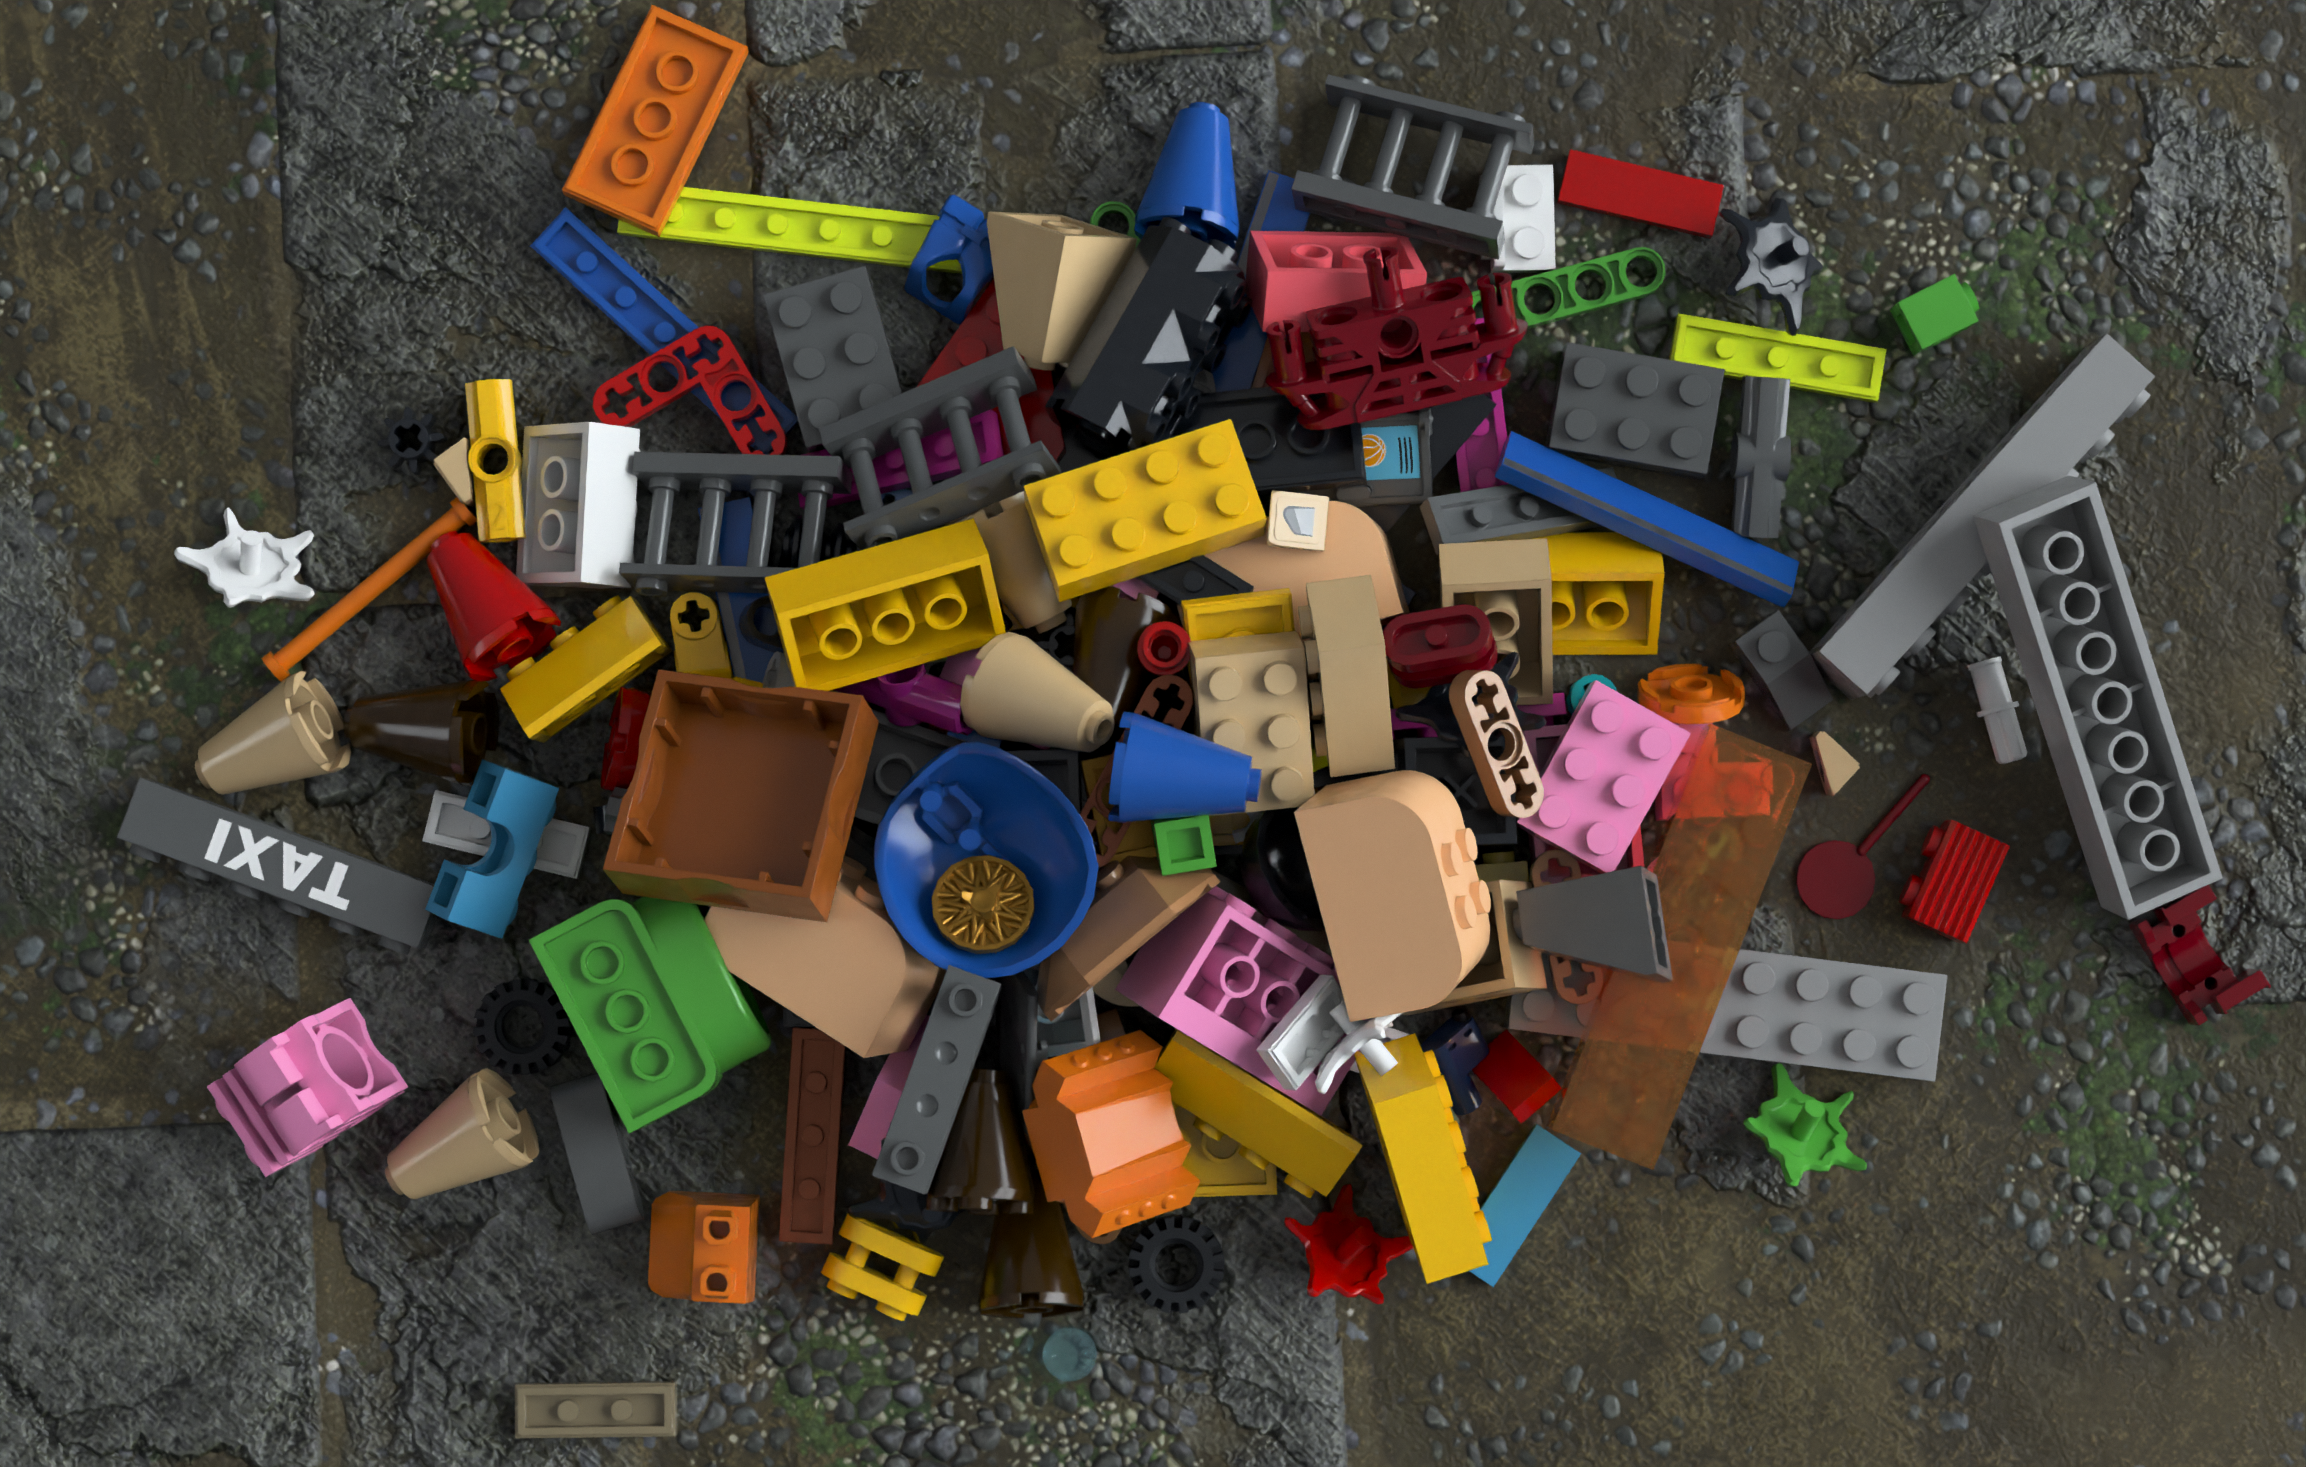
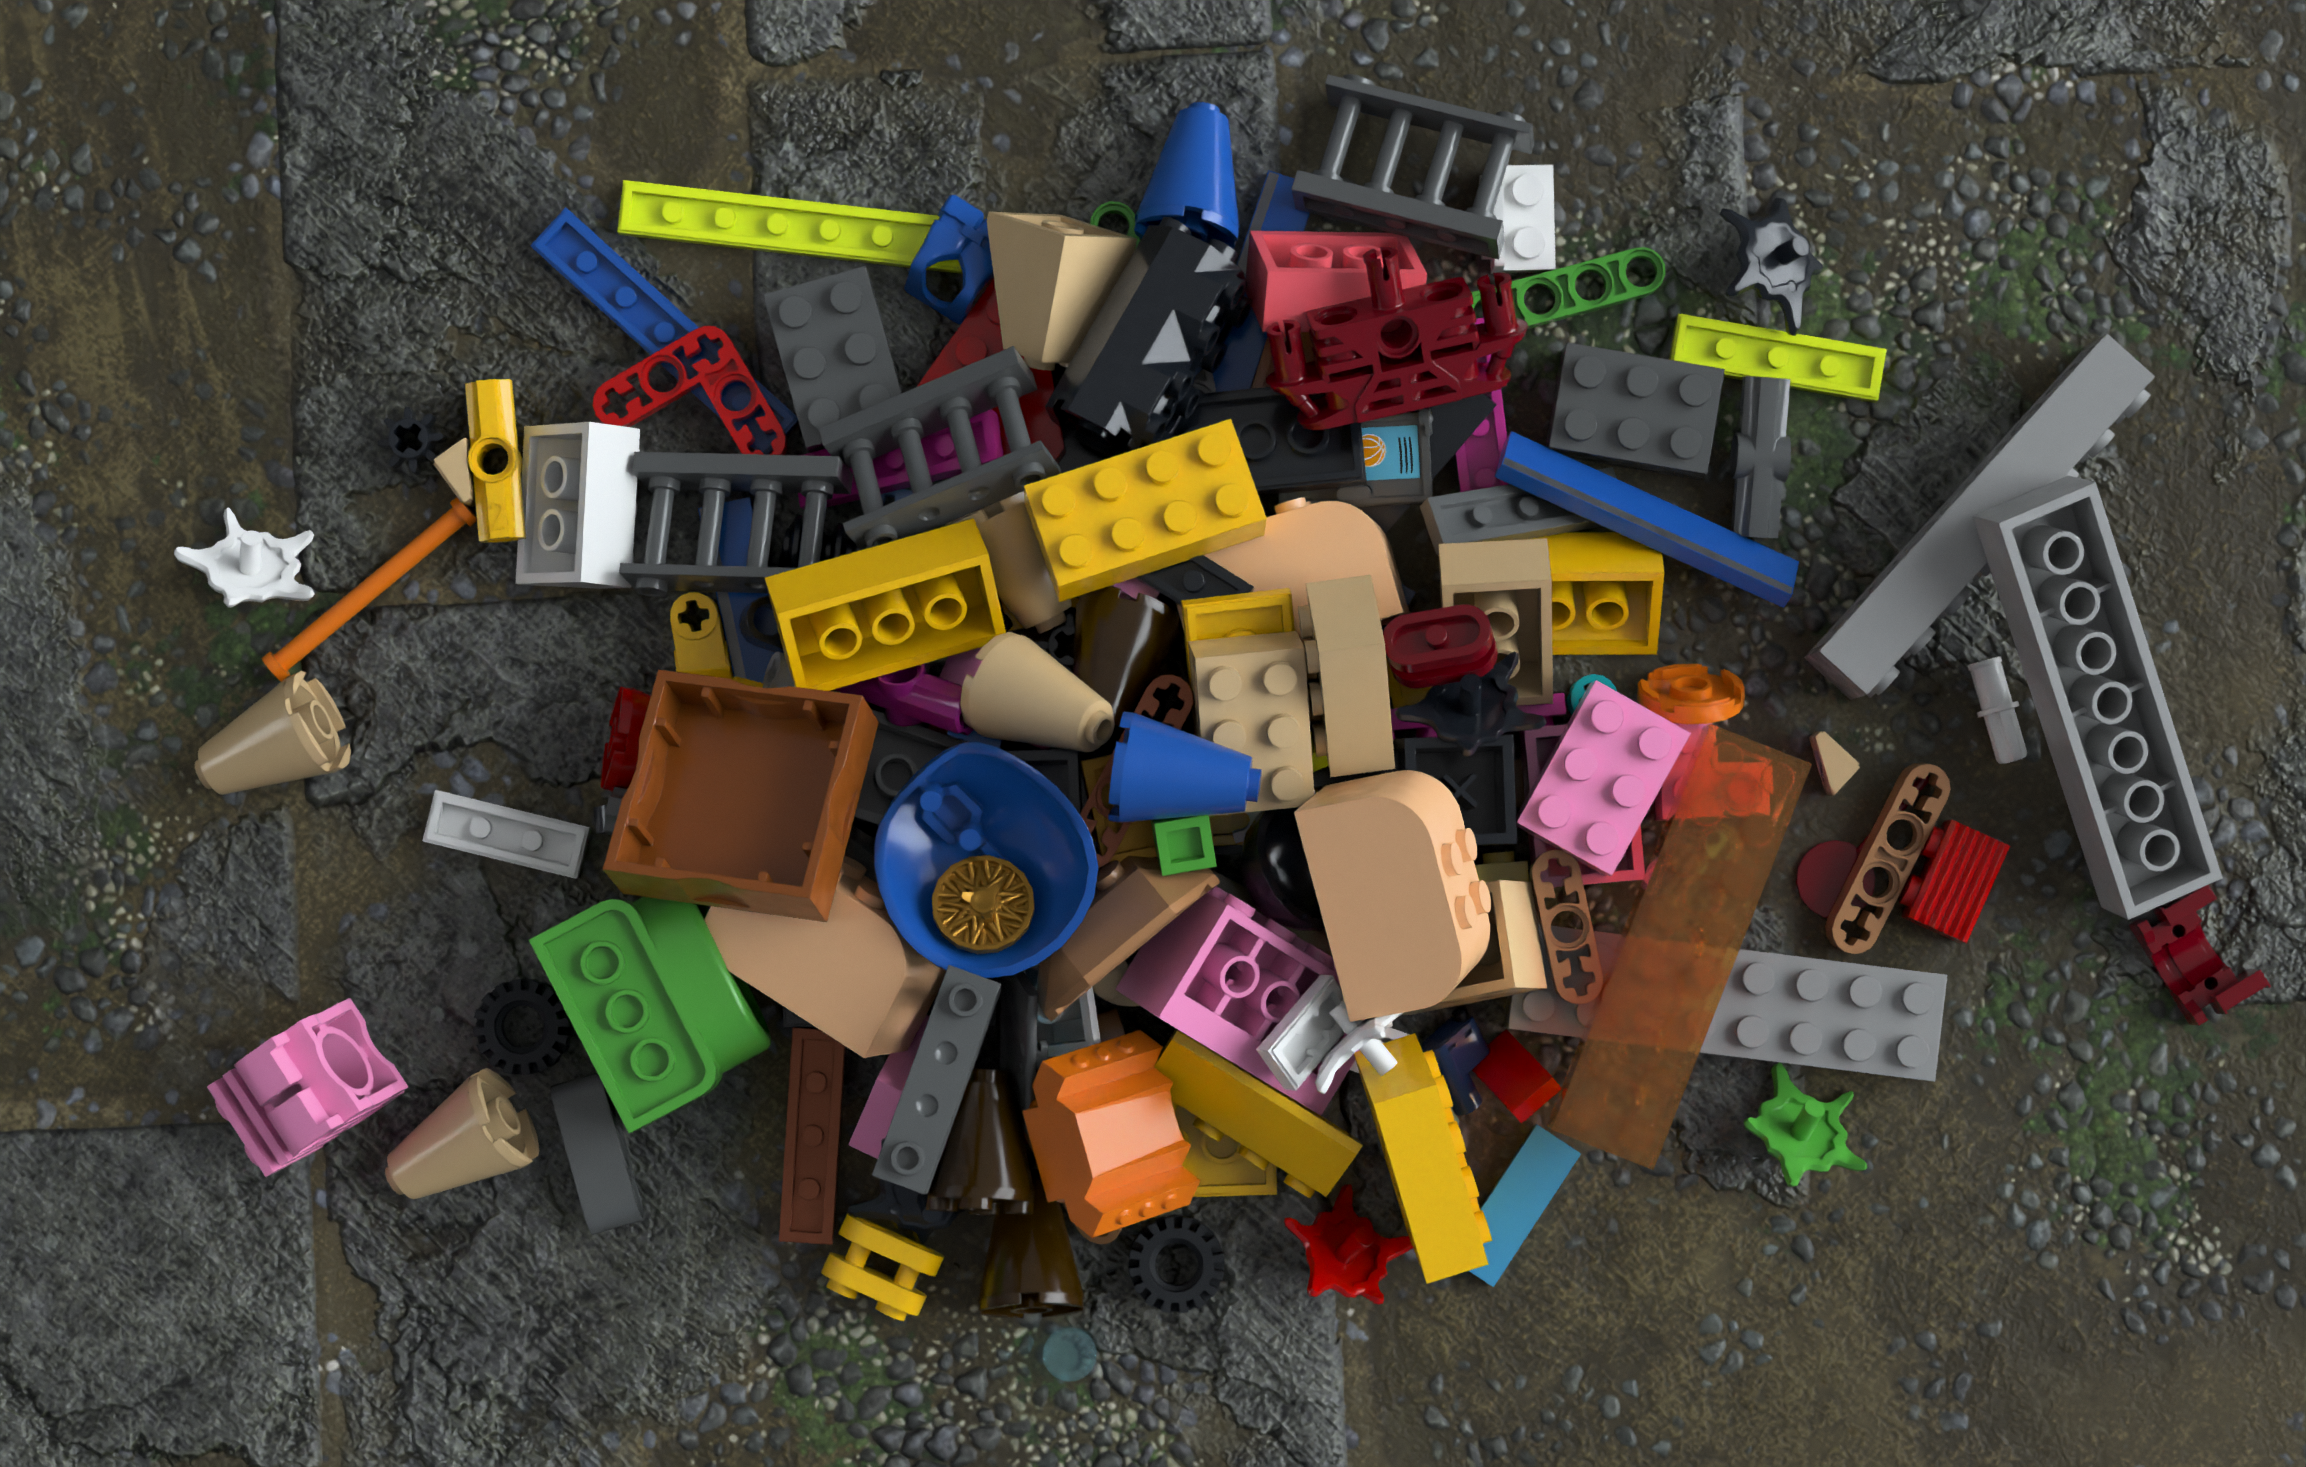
(280, 863): dark grey brick -> none
(428, 728): dark brown cone -> none
(487, 606): red cone -> none
(487, 891): dark azure arch -> none
(583, 668): yellow slope -> none
(596, 1409): dark tan tile -> none
(655, 120): orange tile -> none
(704, 1246): orange hips -> none
(1164, 648): red plate -> none
(1297, 521): slope -> none
(1516, 756): medium nougat beam -> none
(1599, 921): dark grey slope -> none
(1640, 194): red tile -> none
(1782, 669): dark grey slope -> none
(1879, 853): none -> medium nougat beam
(1936, 313): bright green brick -> none

